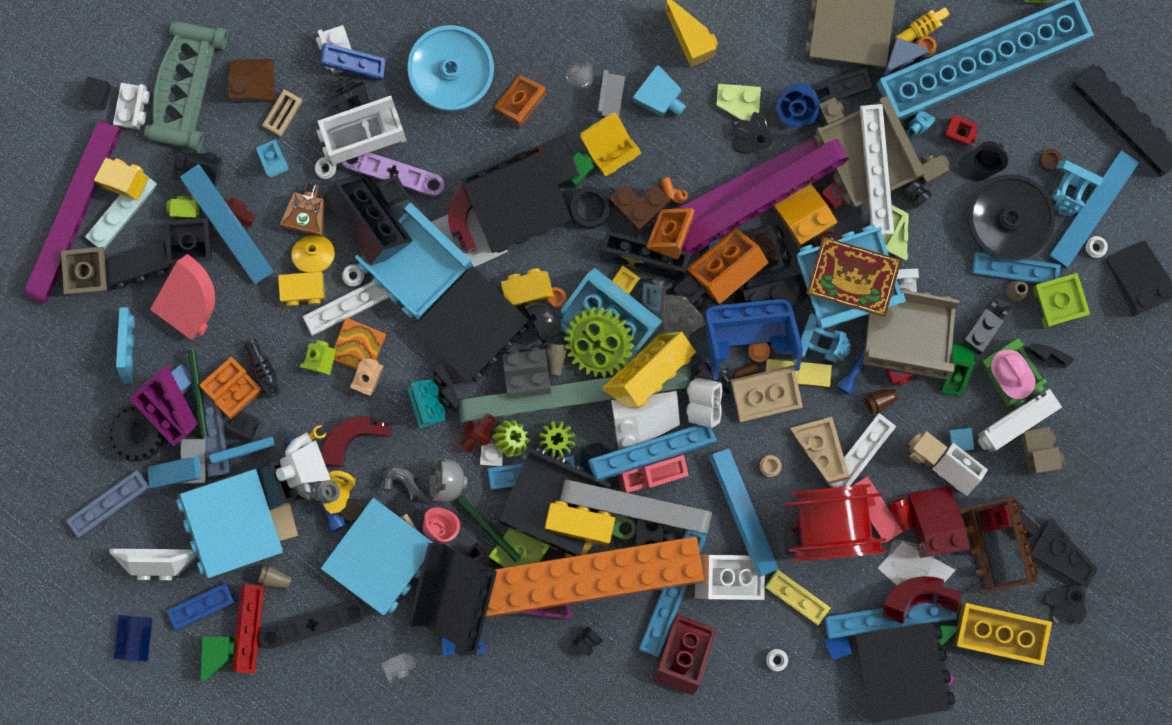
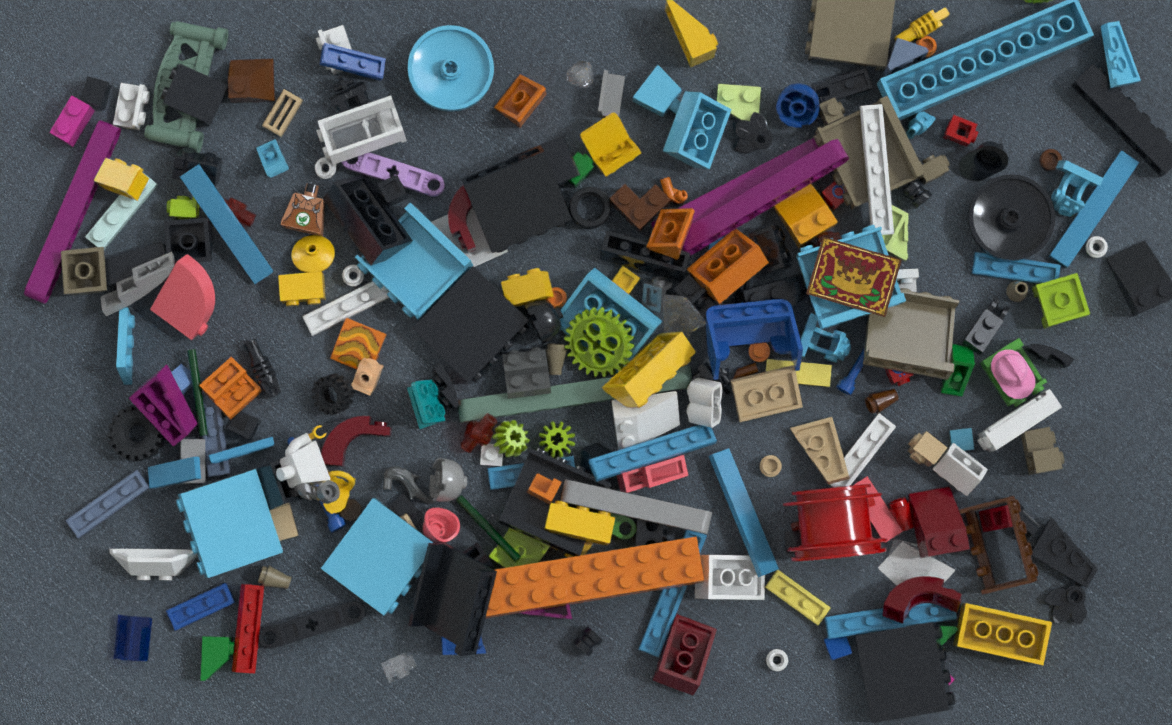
(72, 121): none -> dark pink brick
(144, 280): none -> light grey slope
(193, 94): none -> black panel
(319, 357): lime brick -> none
(322, 395): none -> black tyre
(544, 488): none -> orange panel
(697, 130): none -> medium azure brick
(1118, 56): none -> medium azure wing

